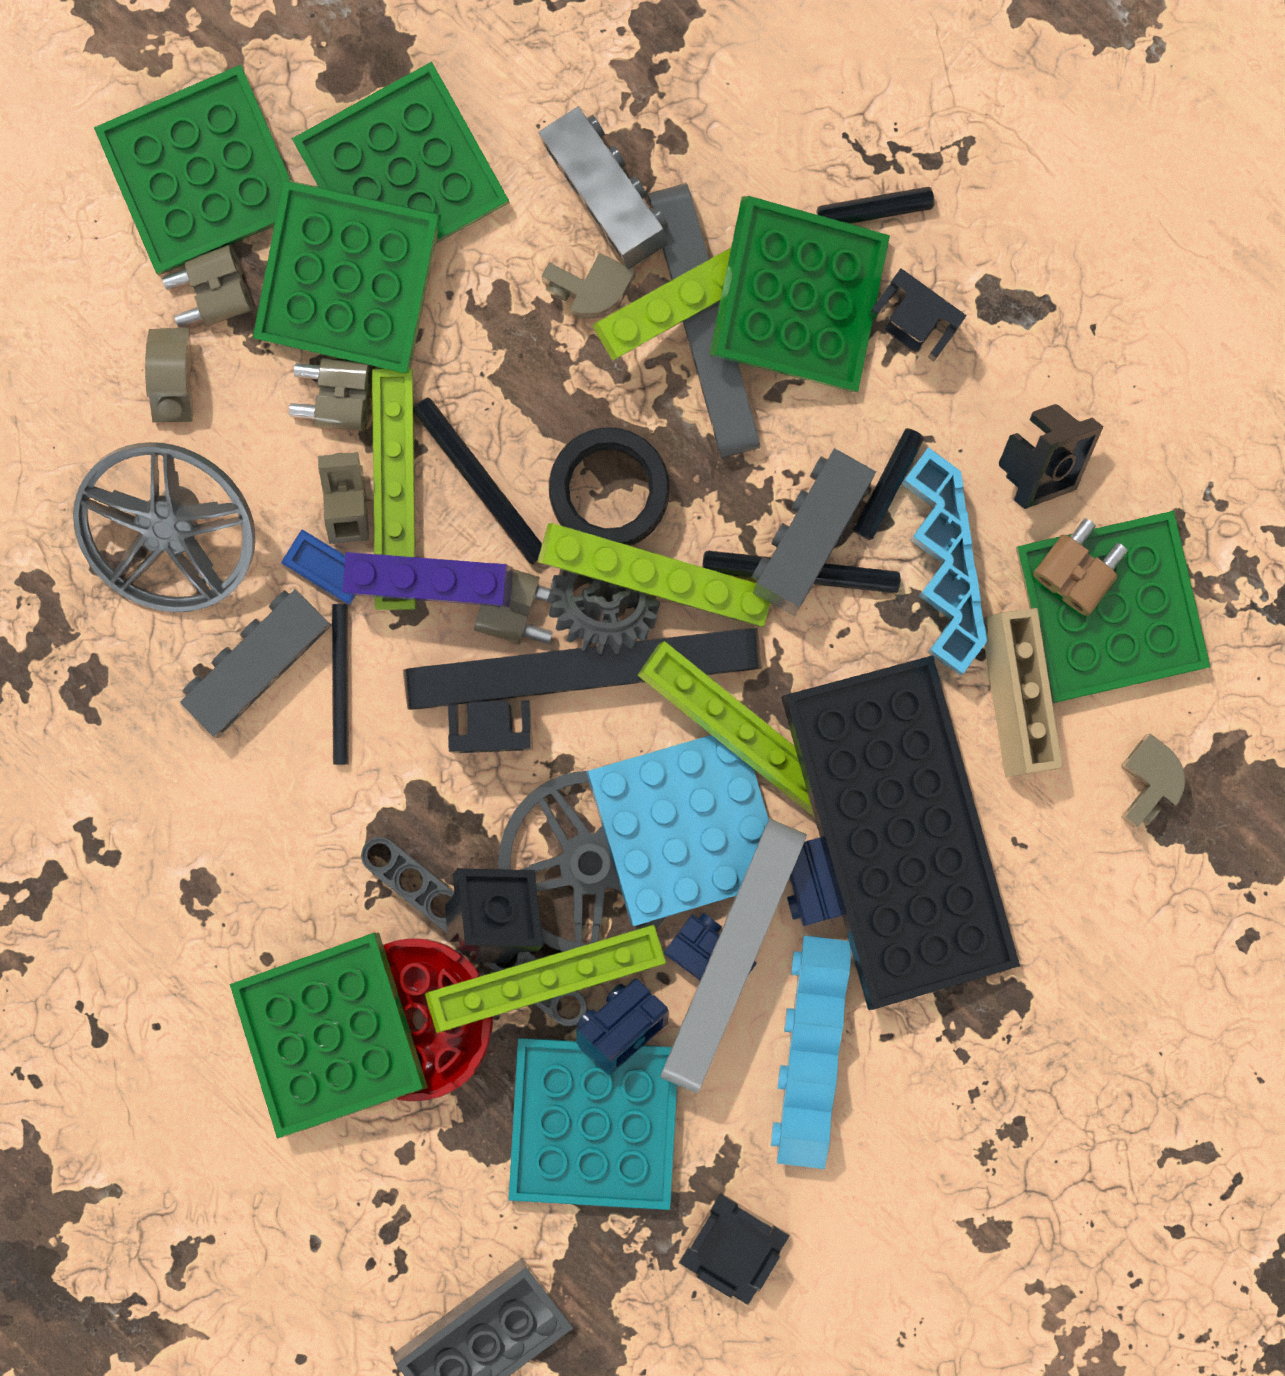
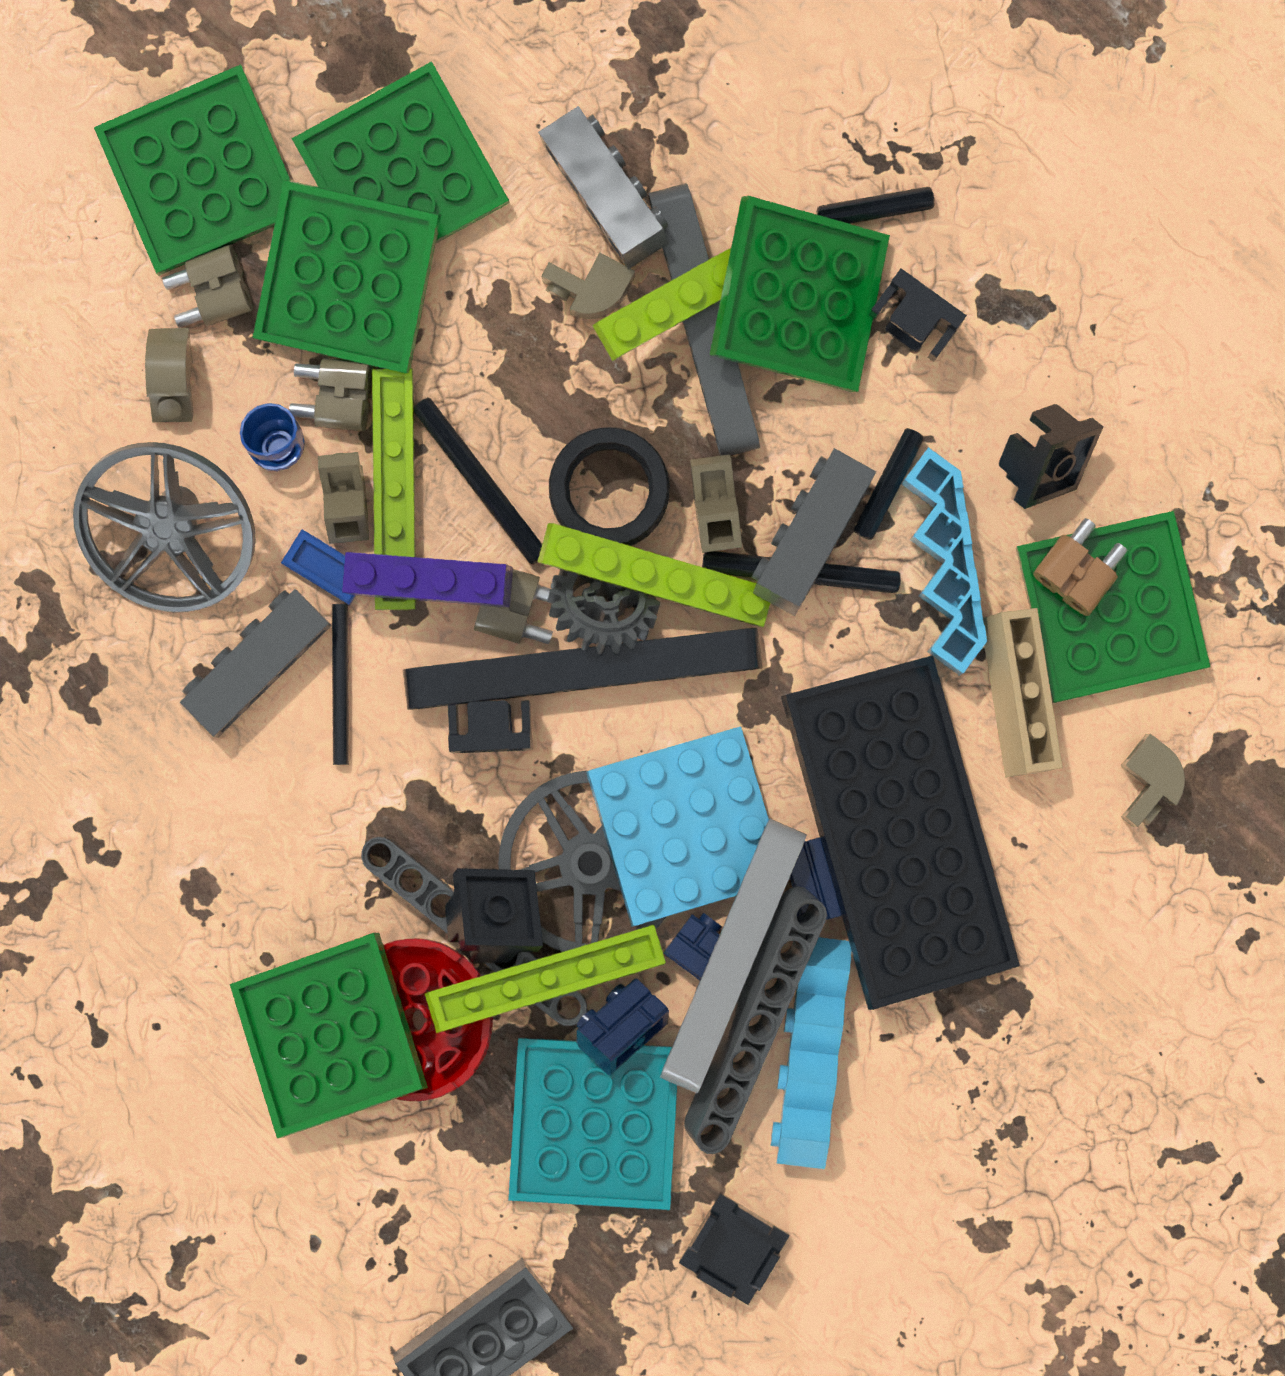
(267, 423): none -> blue helmet
(715, 503): none -> dark tan brick
(726, 720): lime plate -> none
(753, 1001): none -> dark grey beam

